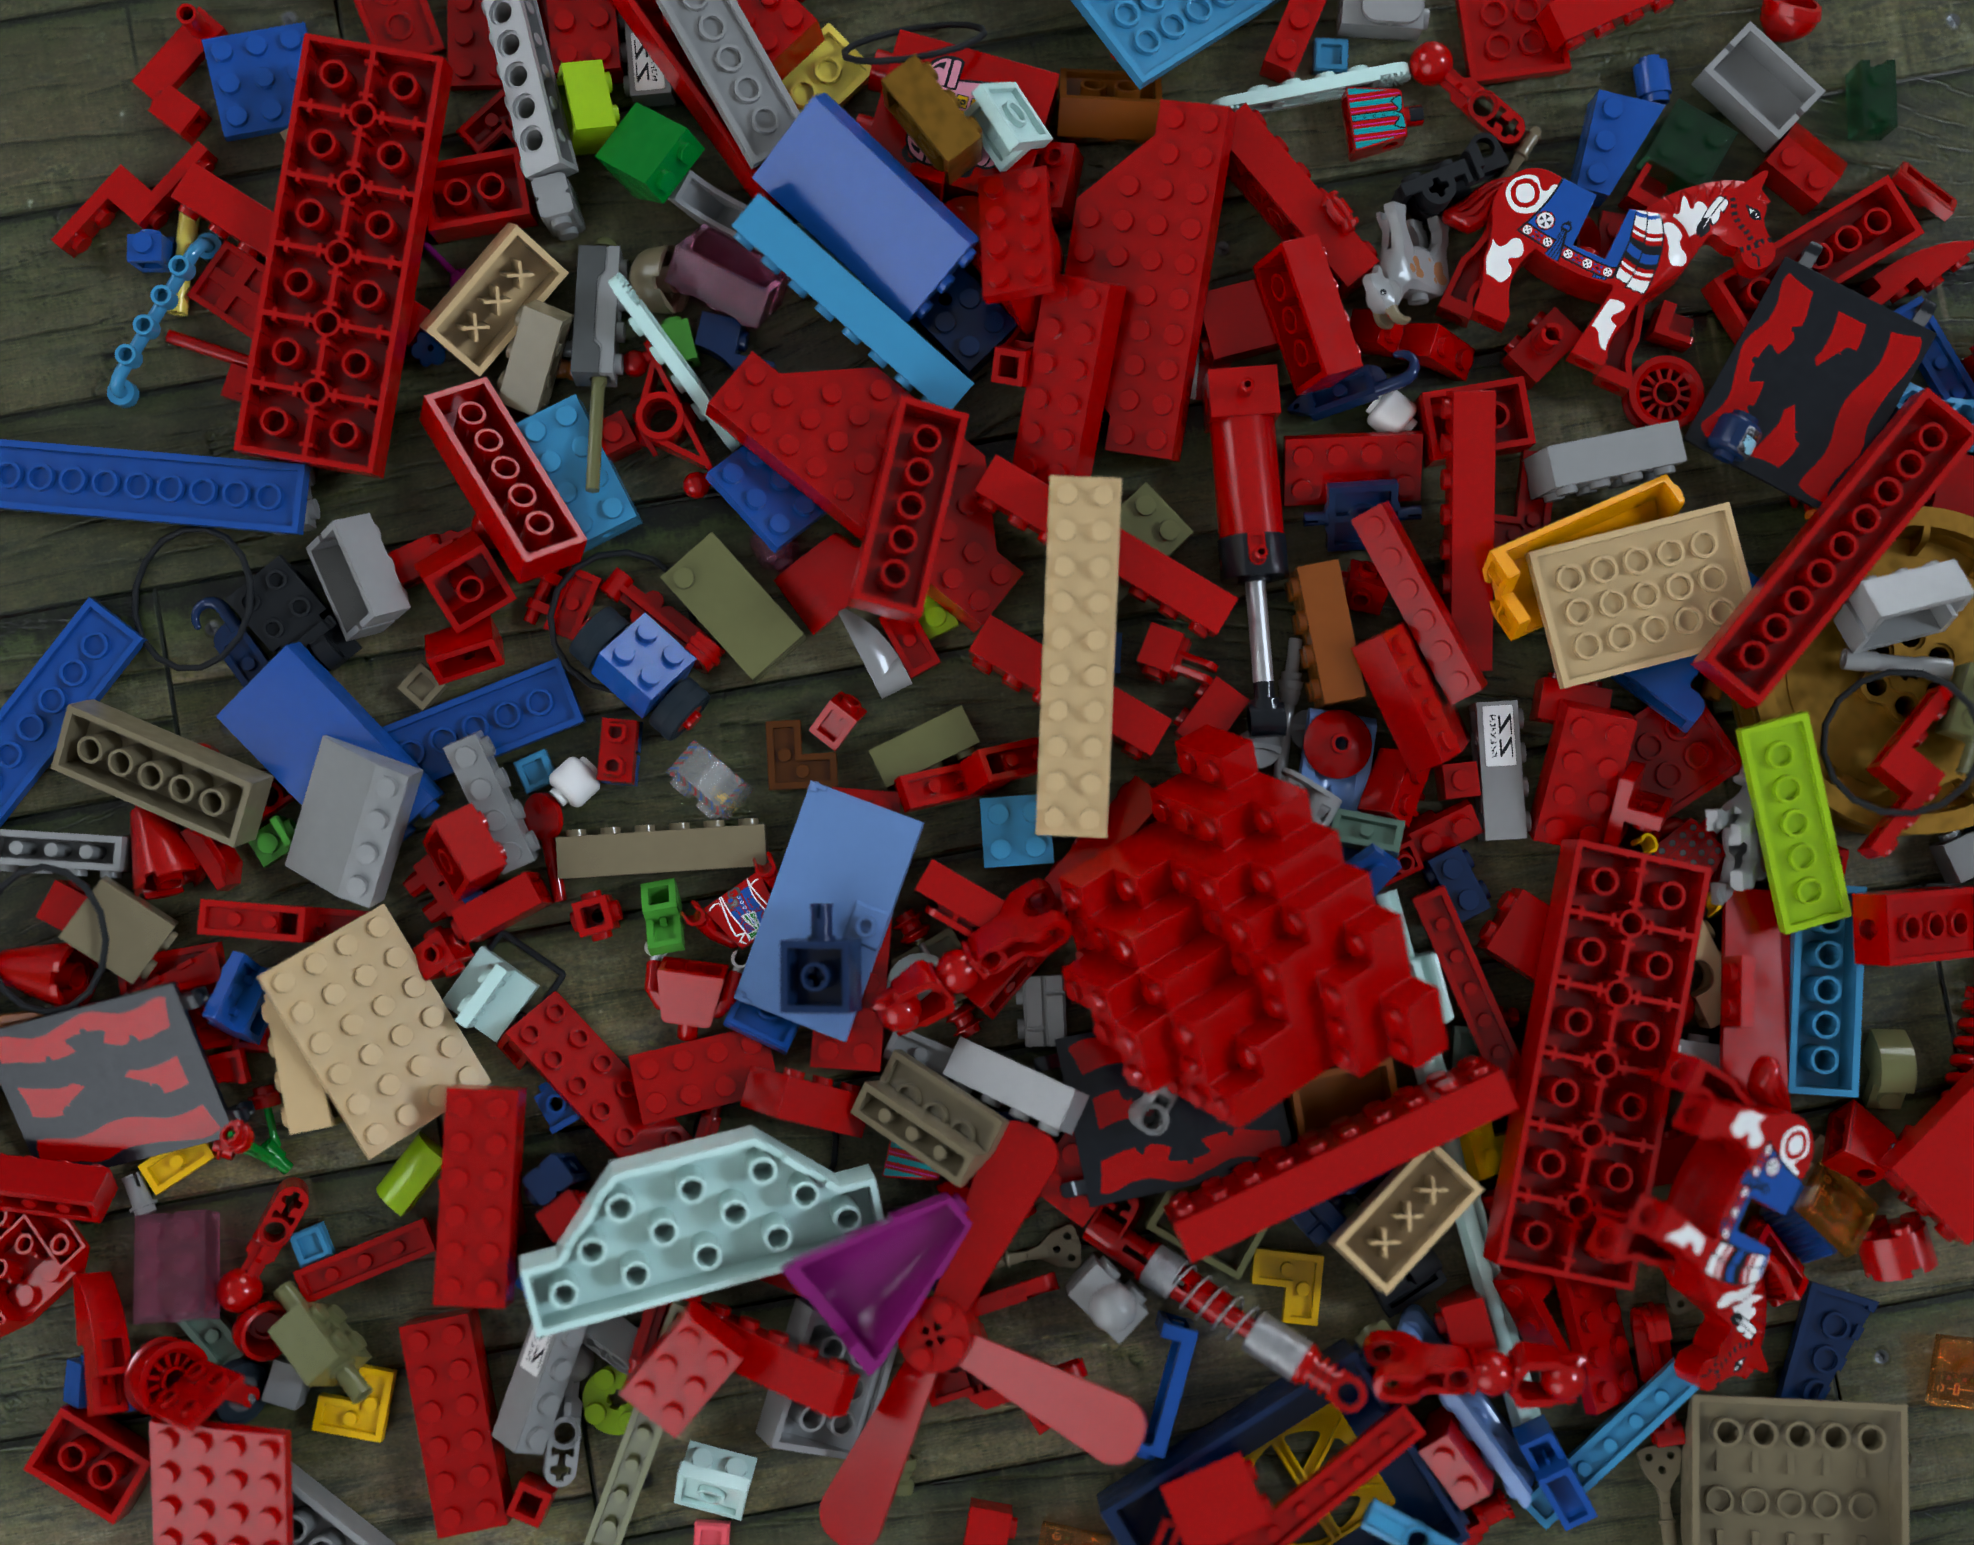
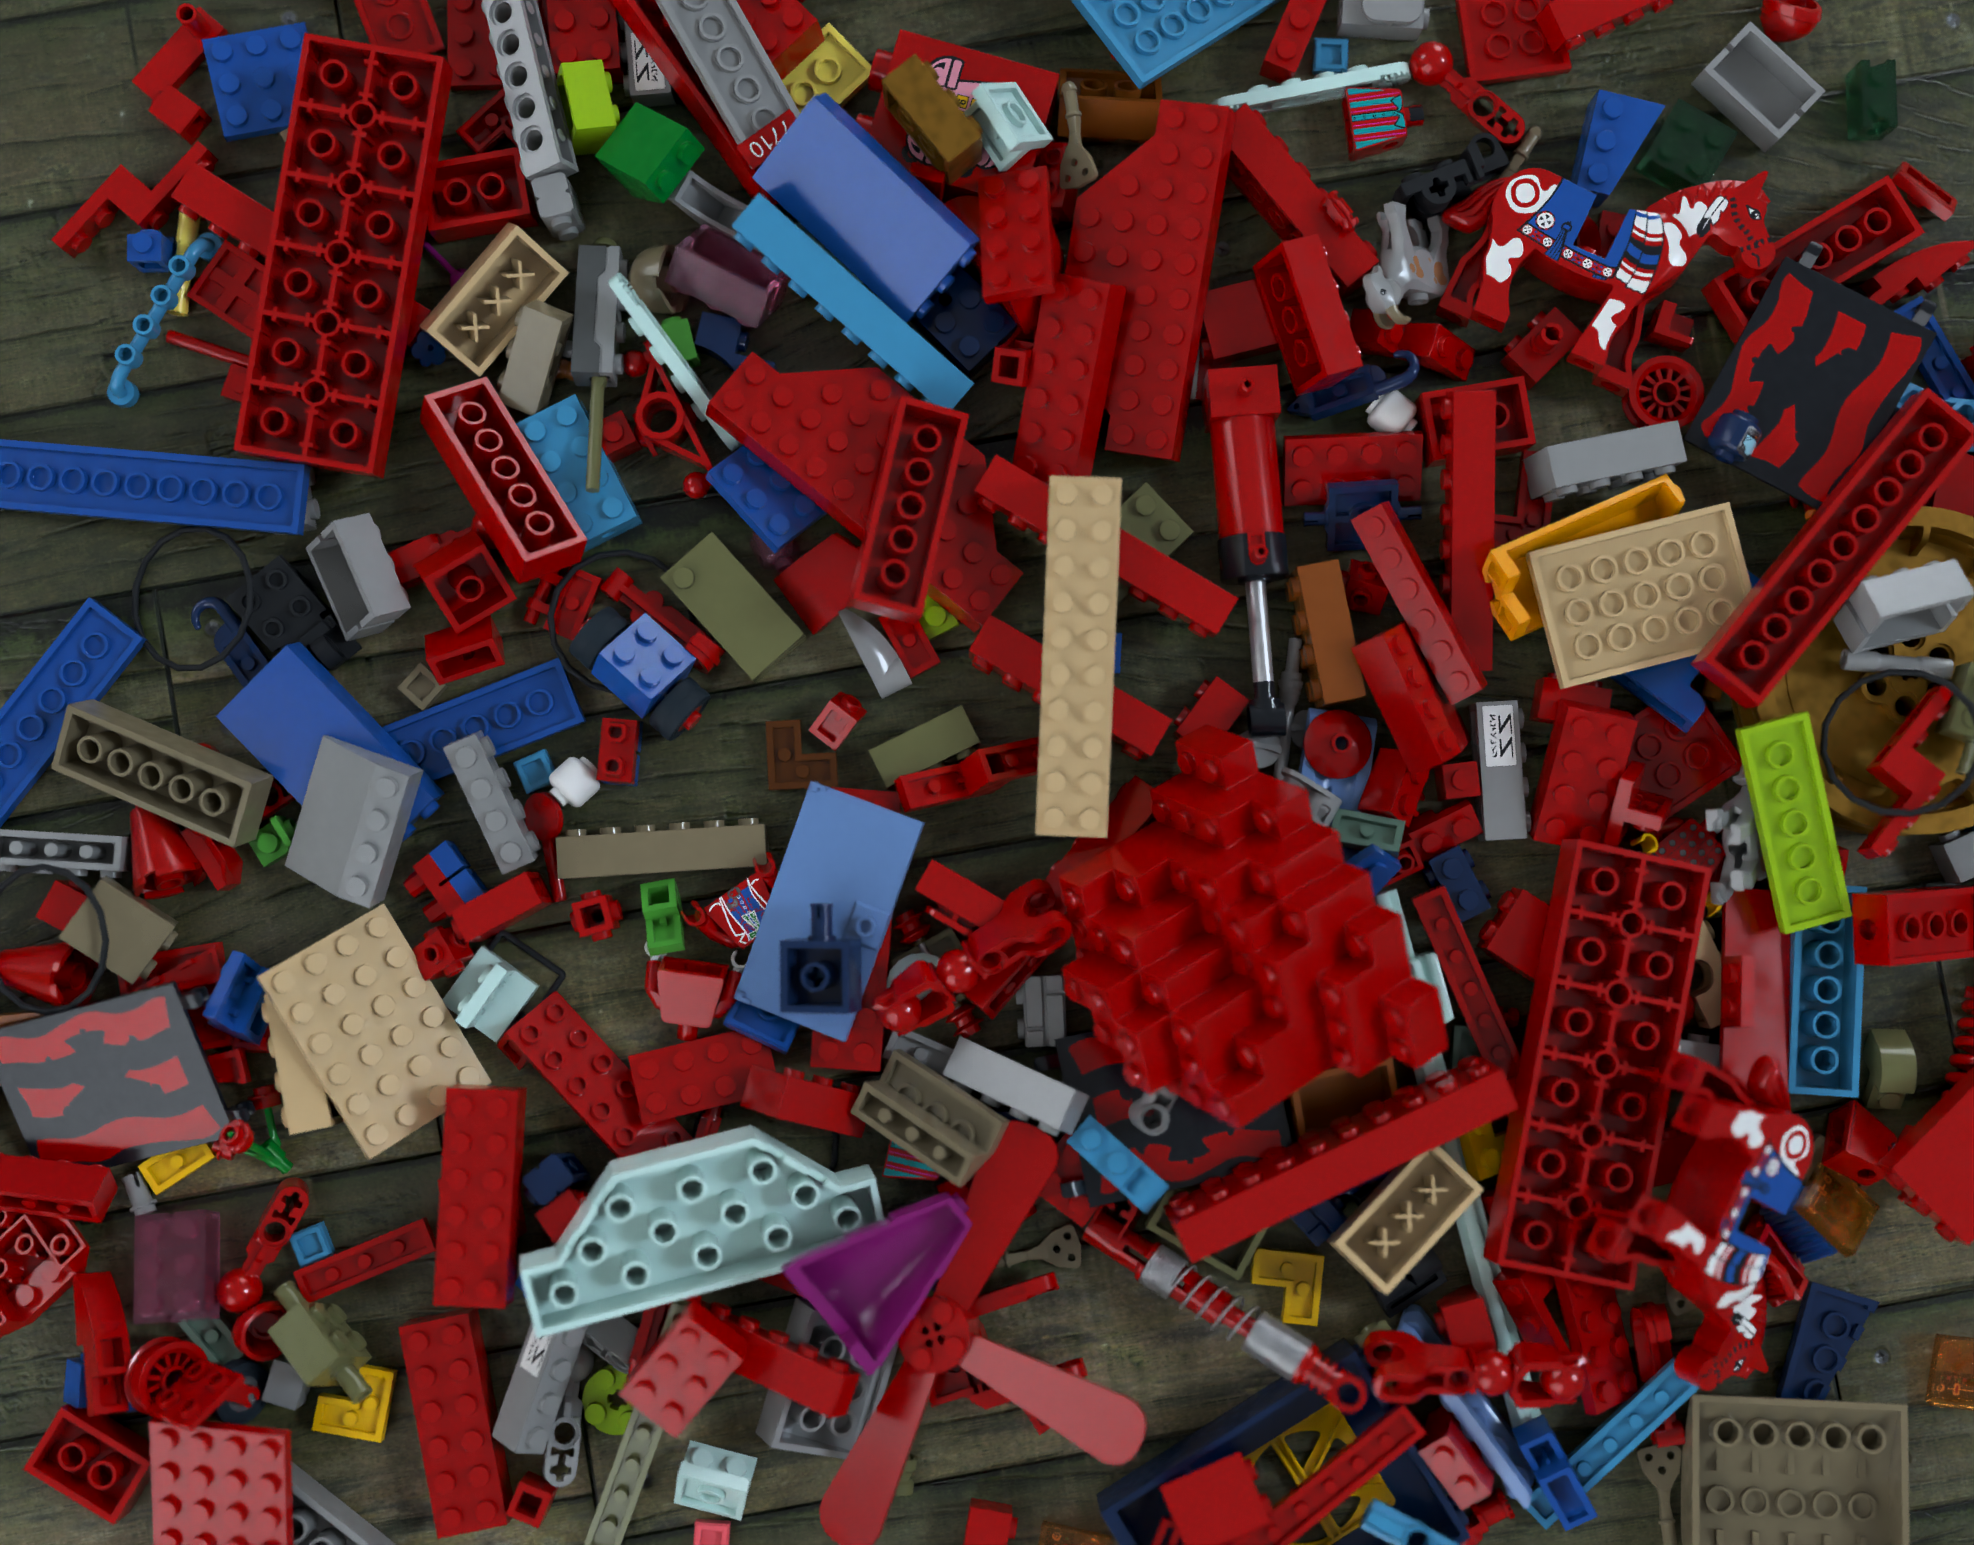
(271, 921): red bracket -> none
(411, 1175): lime brick -> none
(465, 851): red brick -> none
(555, 1118): blue brick -> none
(709, 780): clear brick -> none
(760, 144): none -> red sticker
(914, 28): black piece -> none
(1010, 832): dark azure brick -> none
(1074, 149): none -> dark tan piece
(1106, 1297): light grey brick -> none
(1118, 1164): none -> dark azure plate
(1165, 654): red brick -> none
(1184, 1337): blue panel -> none
(1642, 191): red panel -> none
(1652, 79): blue brick -> none
(1801, 169): red slope -> none
(1897, 1247): red brick -> none

